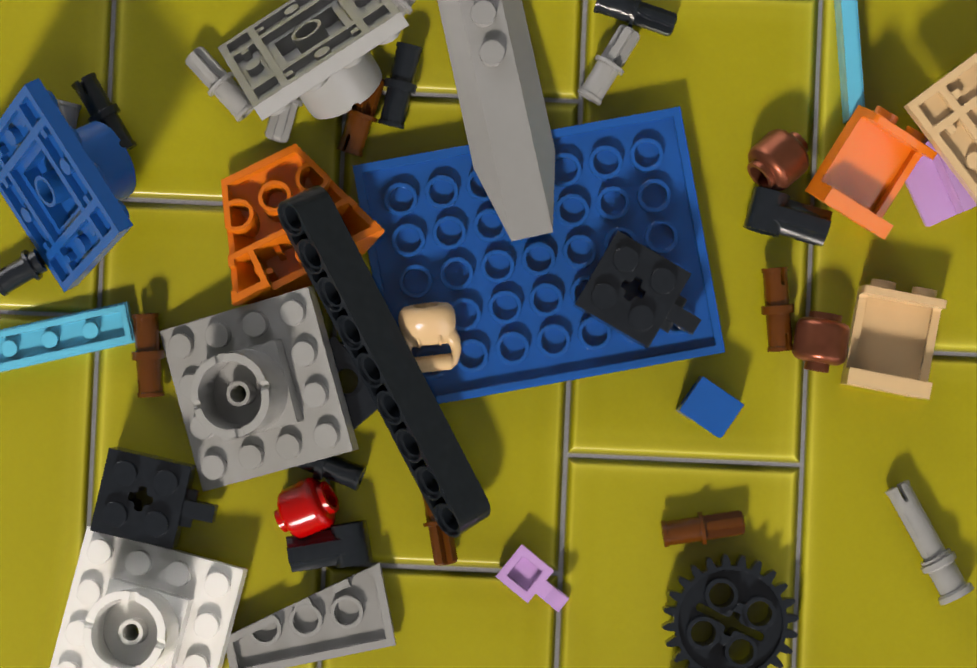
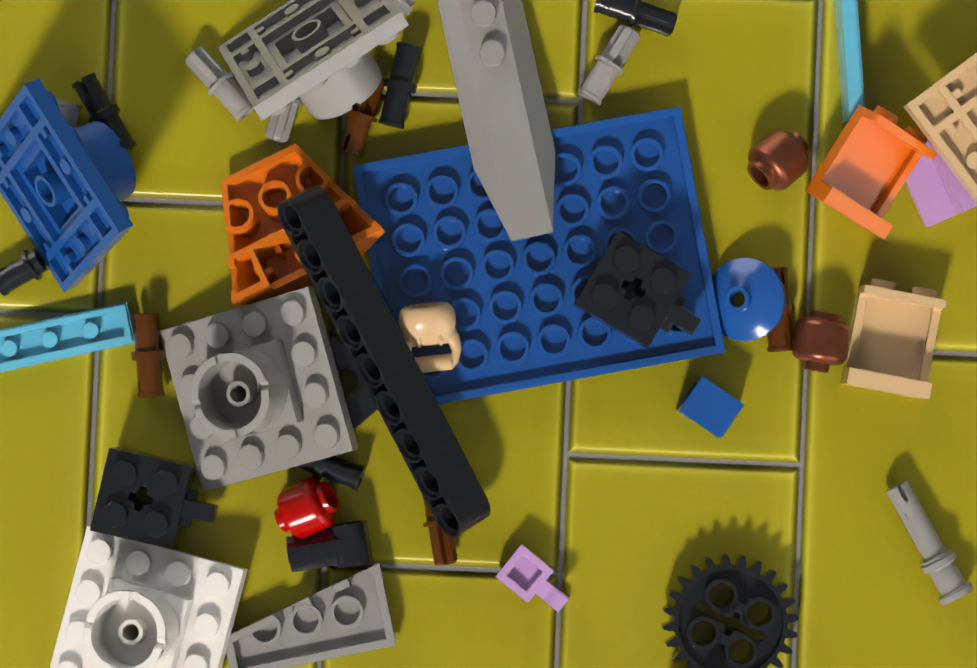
(702, 528): reddish brown axle -> none
(762, 293): none -> blue dish
(776, 215): black piece -> none

